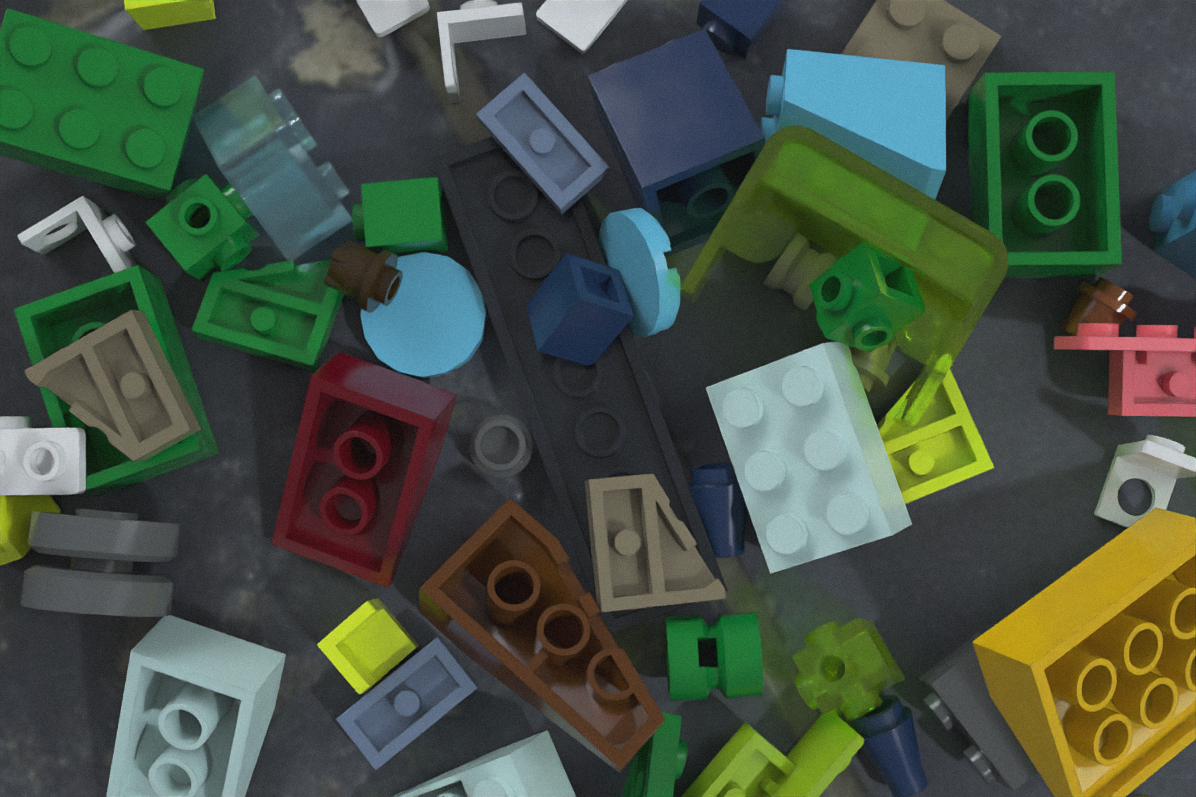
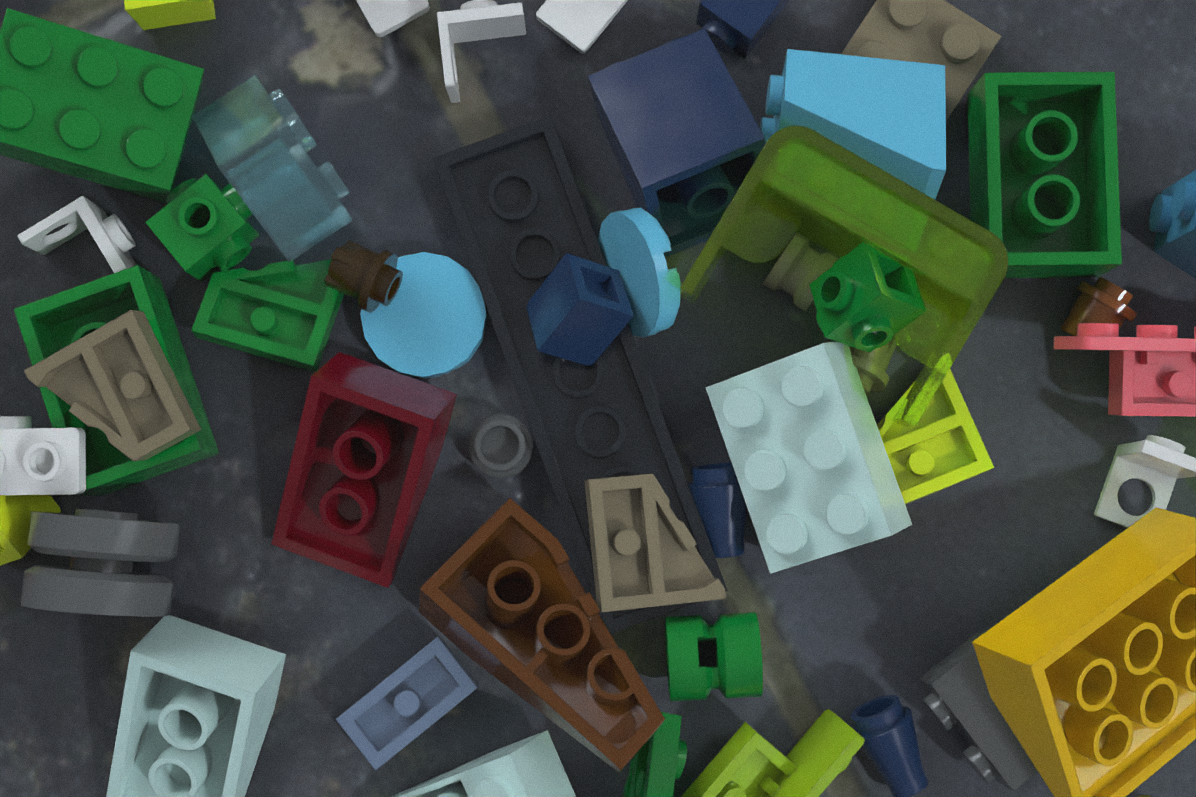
(367, 645): neon yellow panel -> none
(402, 217): green brick -> none
(543, 143): sand blue plate -> none
(867, 668): clear neon green brick -> none

